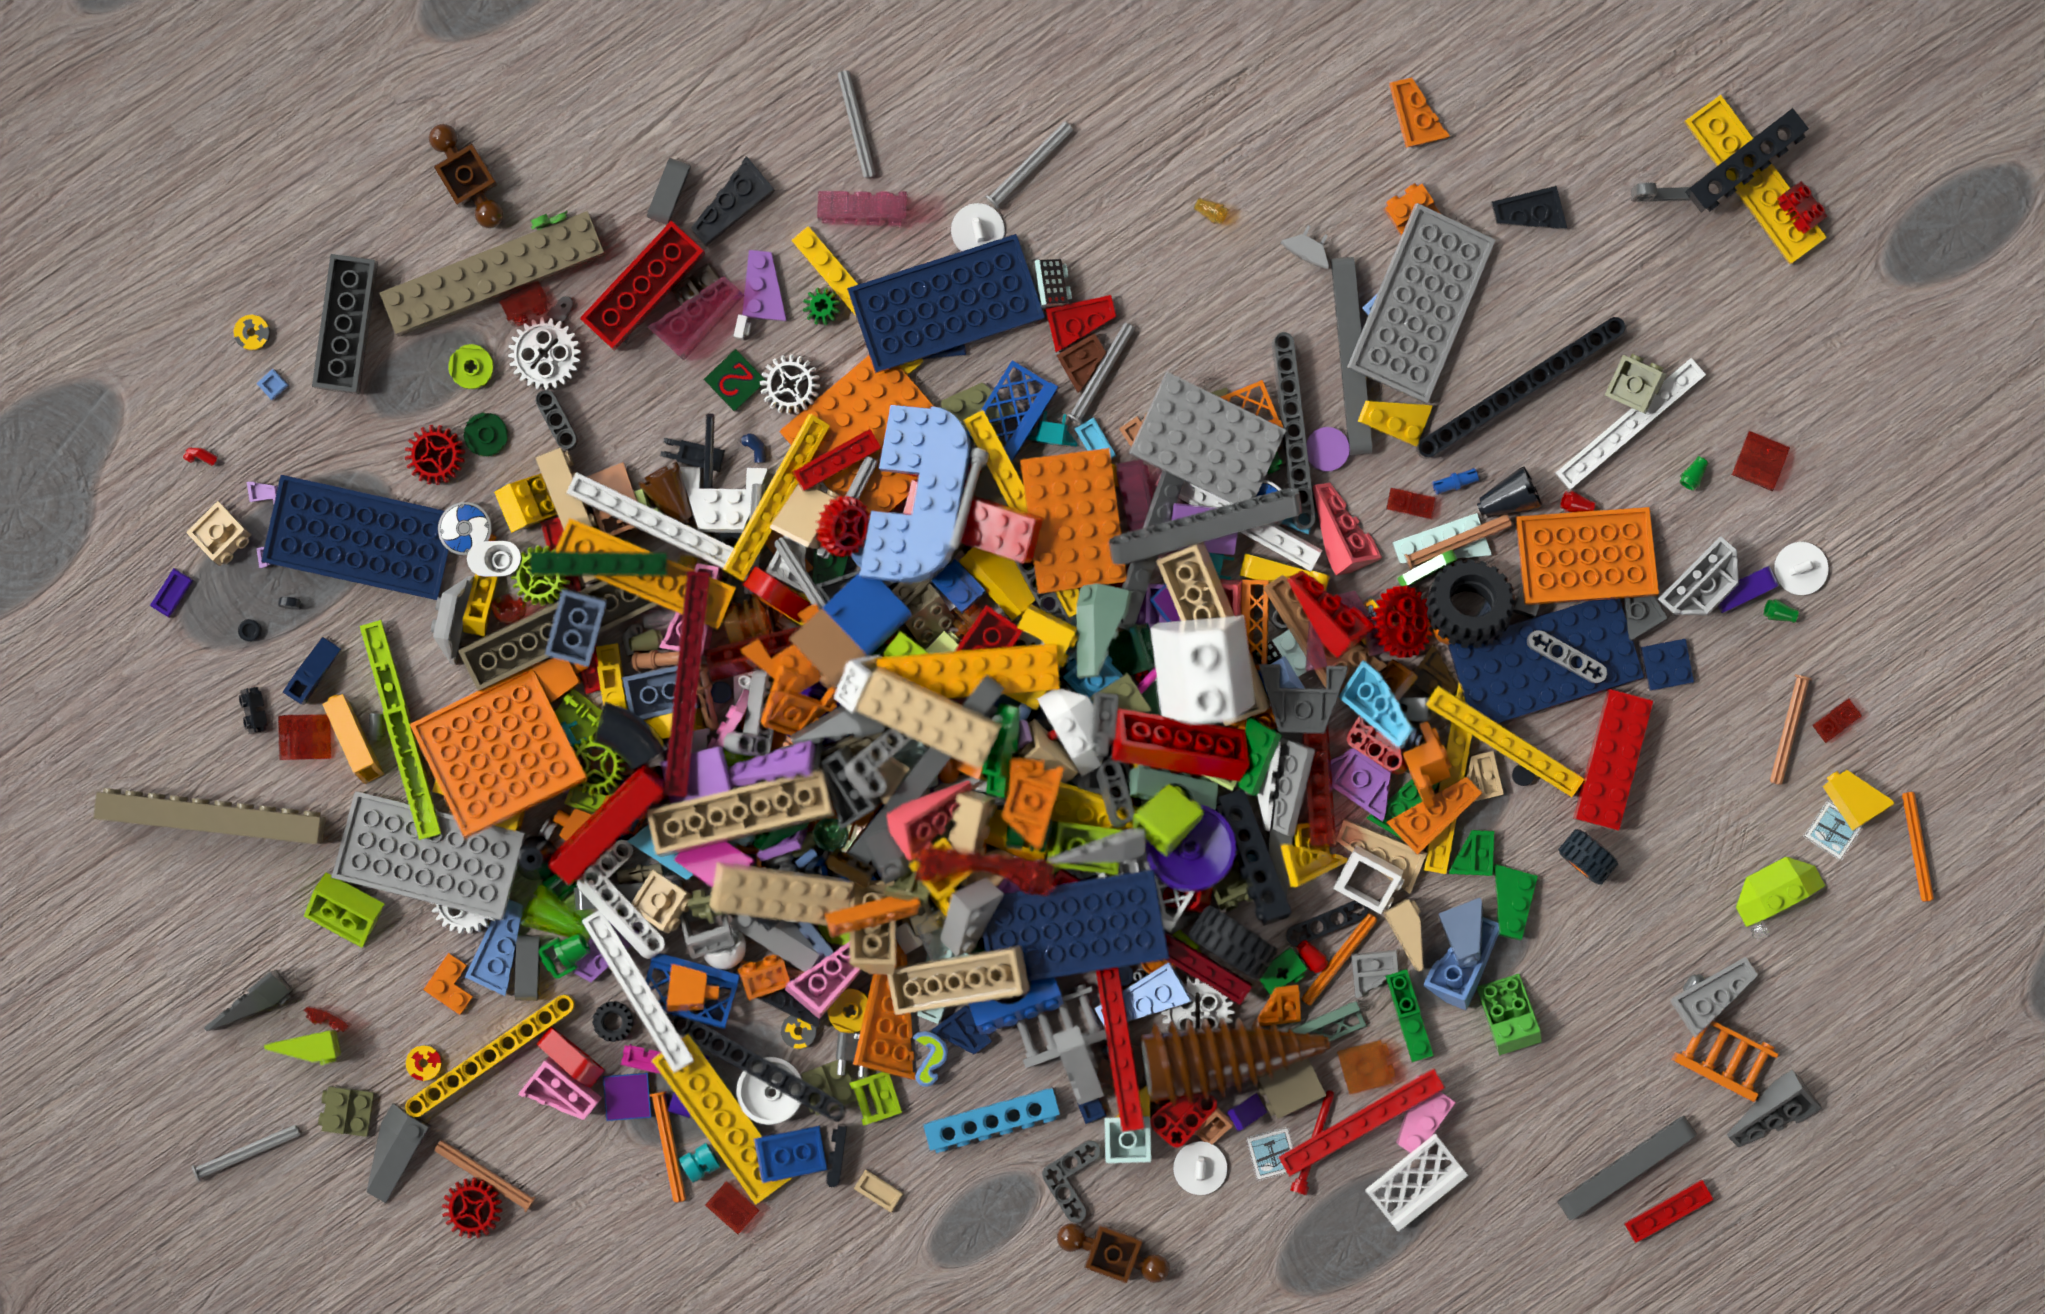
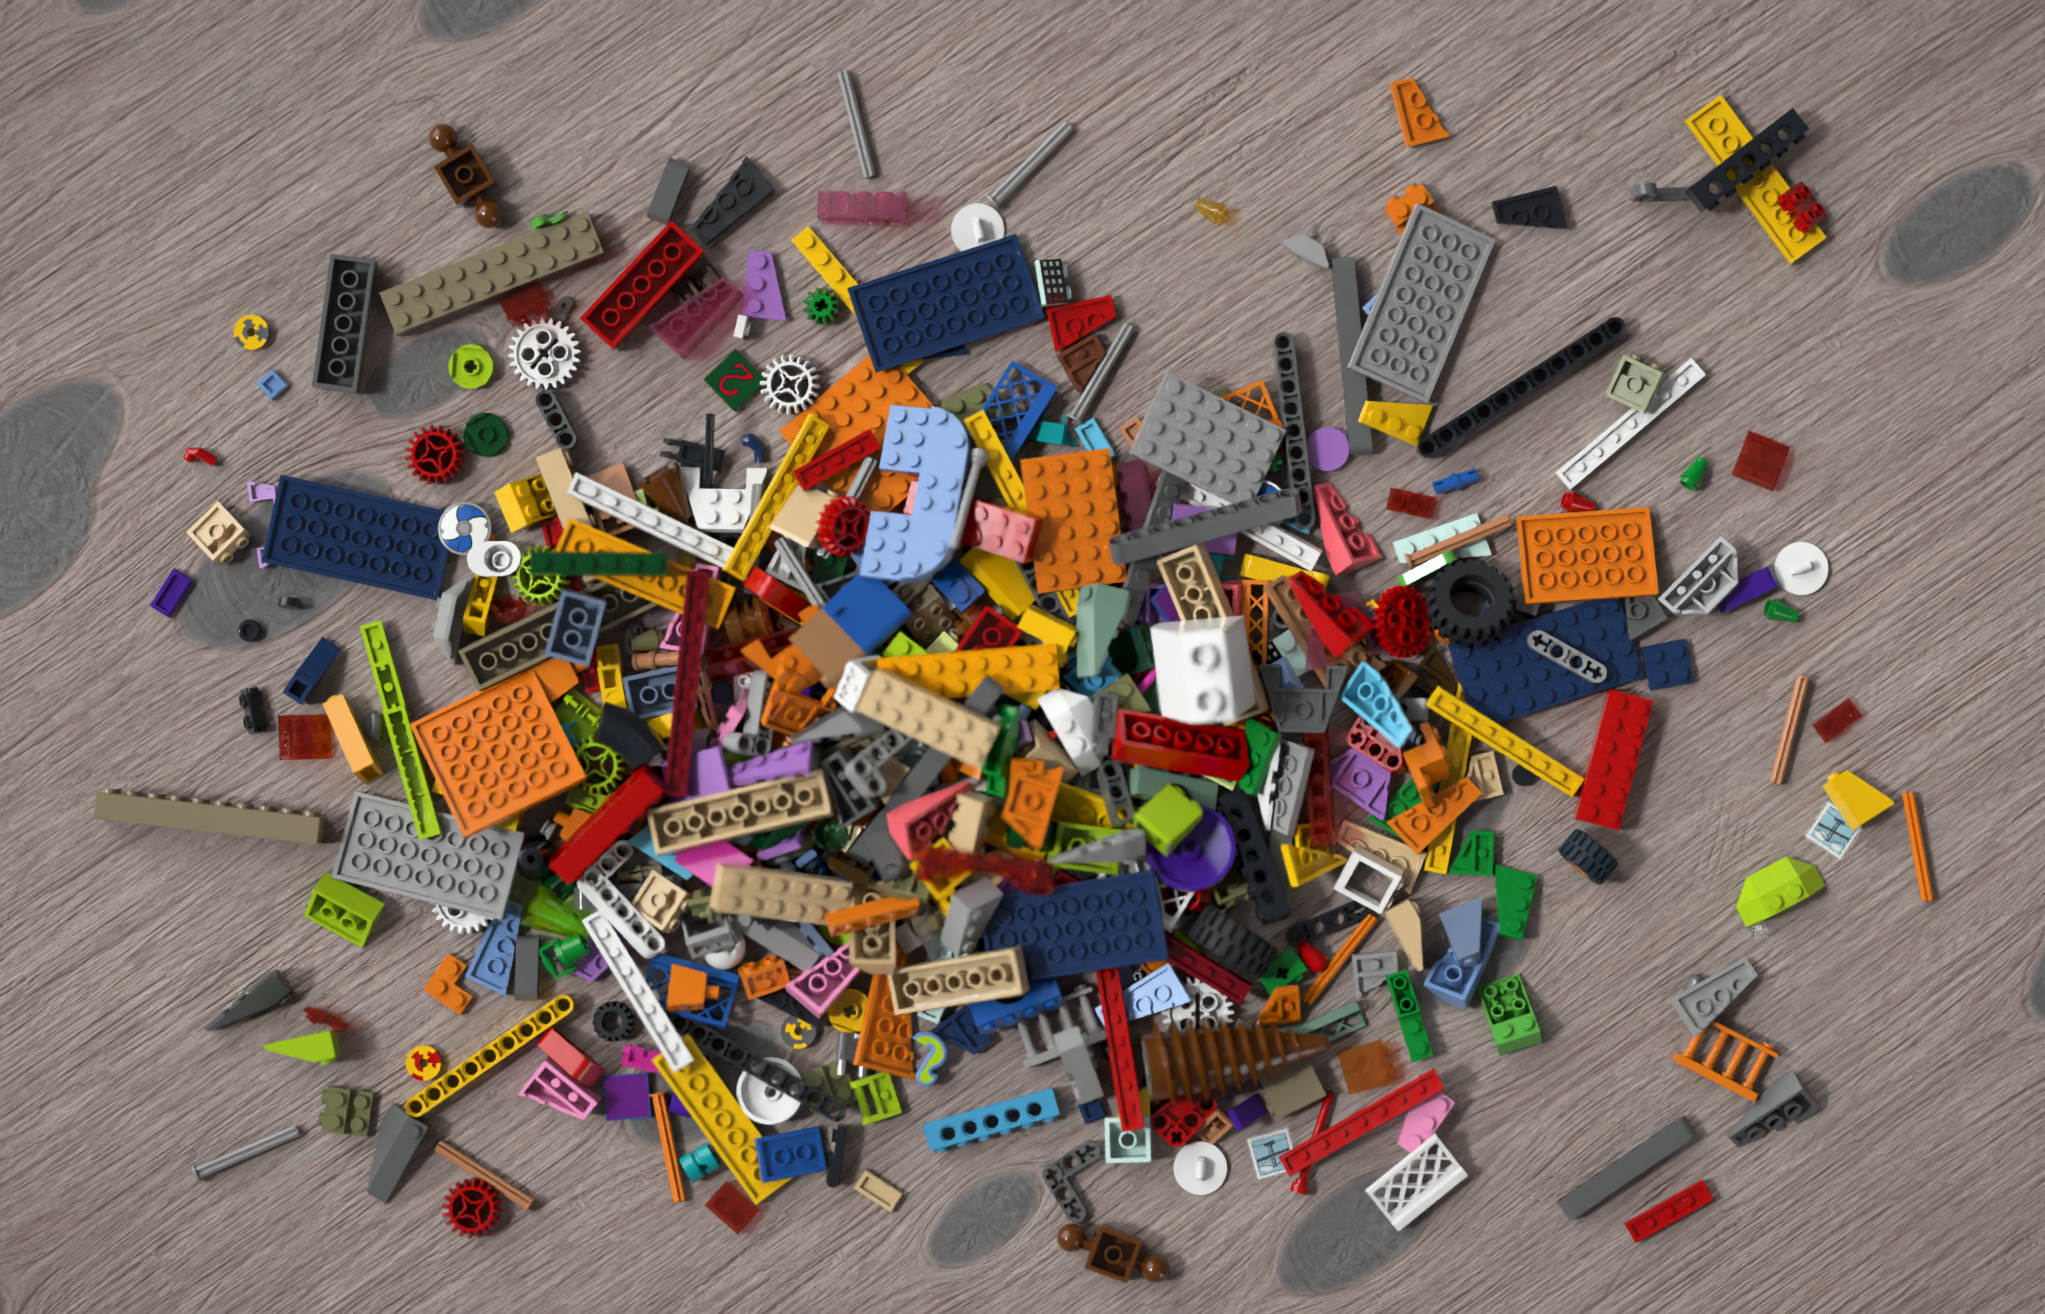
(1510, 495): black cone -> none

